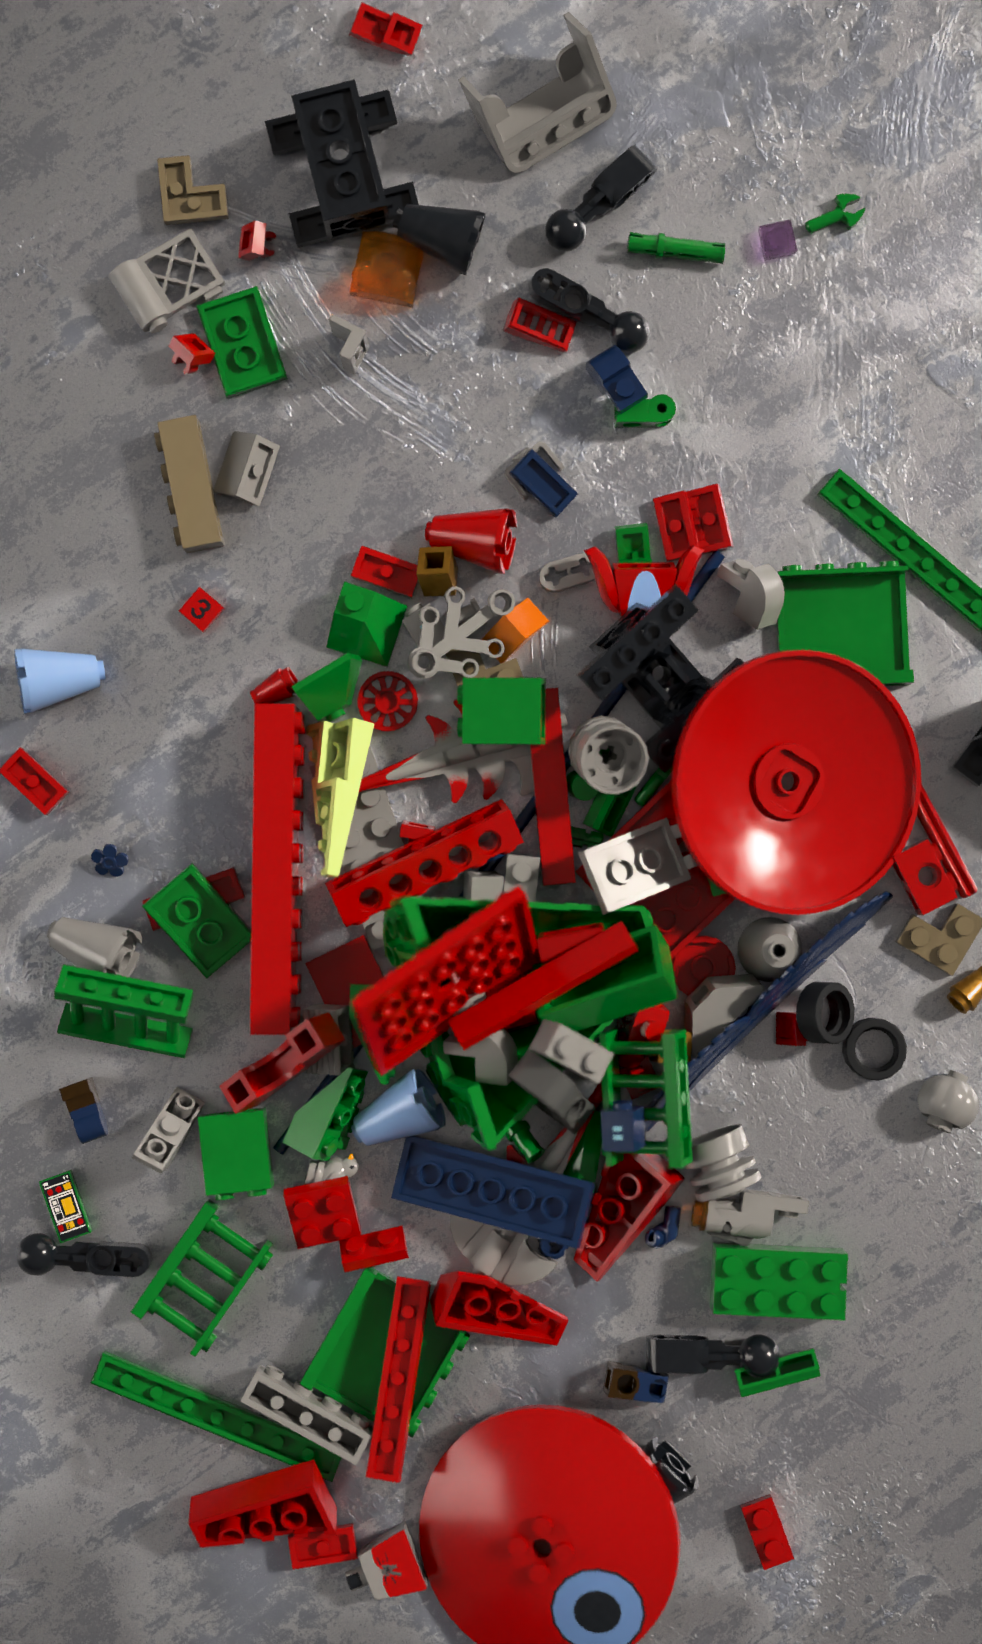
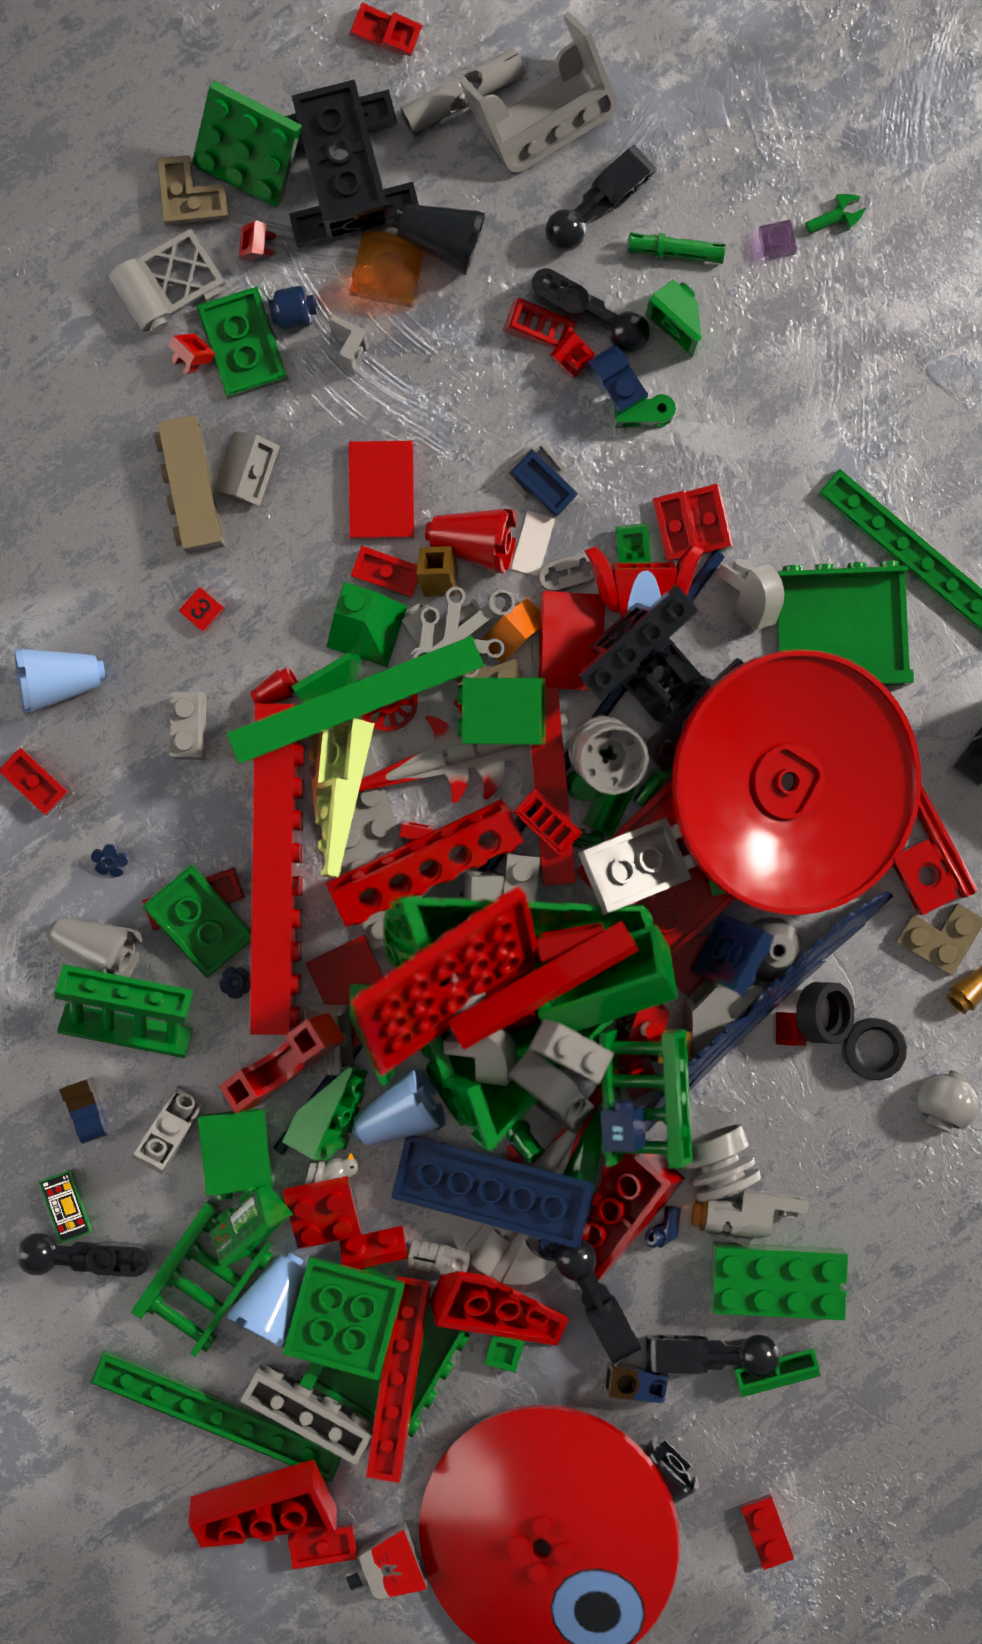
(188, 725): none -> light grey brick
(239, 974): none -> dark blue plate
(246, 144): none -> green plate
(248, 1224): none -> green slope
(271, 1300): none -> light blue cone
(292, 308): none -> dark blue head
(343, 1318): none -> green plate
(355, 700): none -> green tile
(381, 489): none -> red tile
(437, 1258): none -> light grey hinge
(450, 97): none -> light grey piece
(504, 1353): none -> green plate
(528, 802): none -> red slope
(533, 543): none -> white sticker
(566, 631): none -> red tile
(572, 354): none -> red tile
(599, 1304): none -> black beam
(677, 315): none -> green slope
(733, 954): none -> dark blue plate

